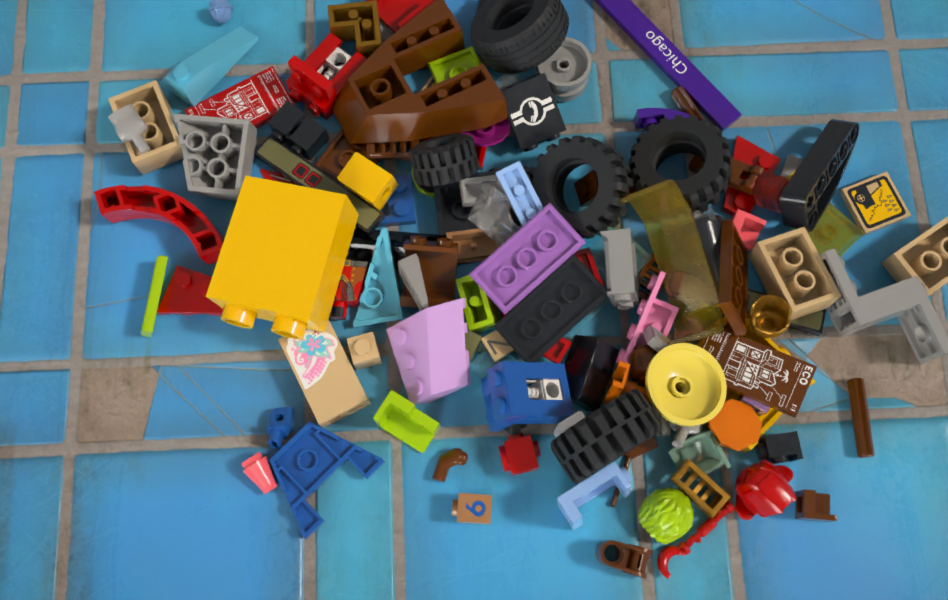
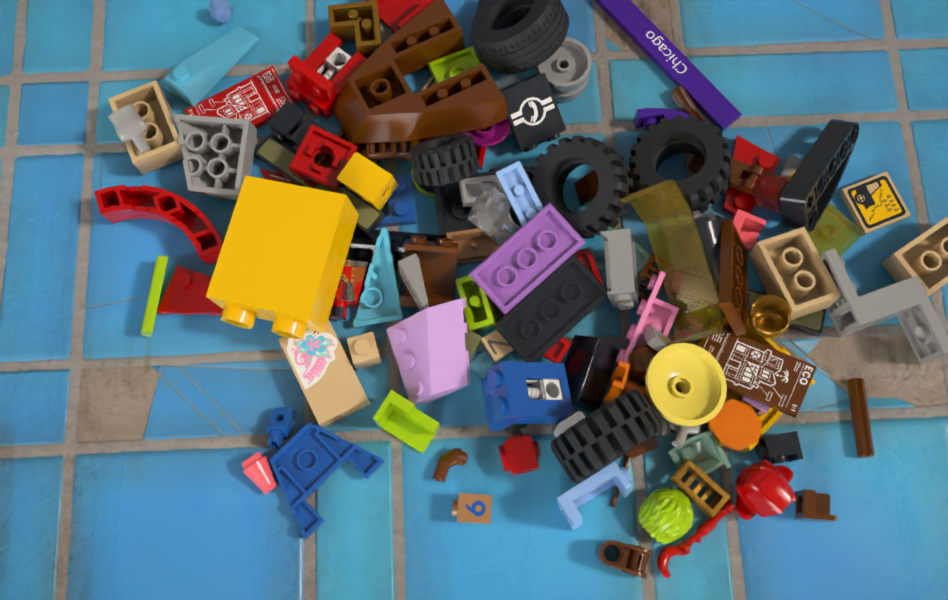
(317, 142): none -> red piece

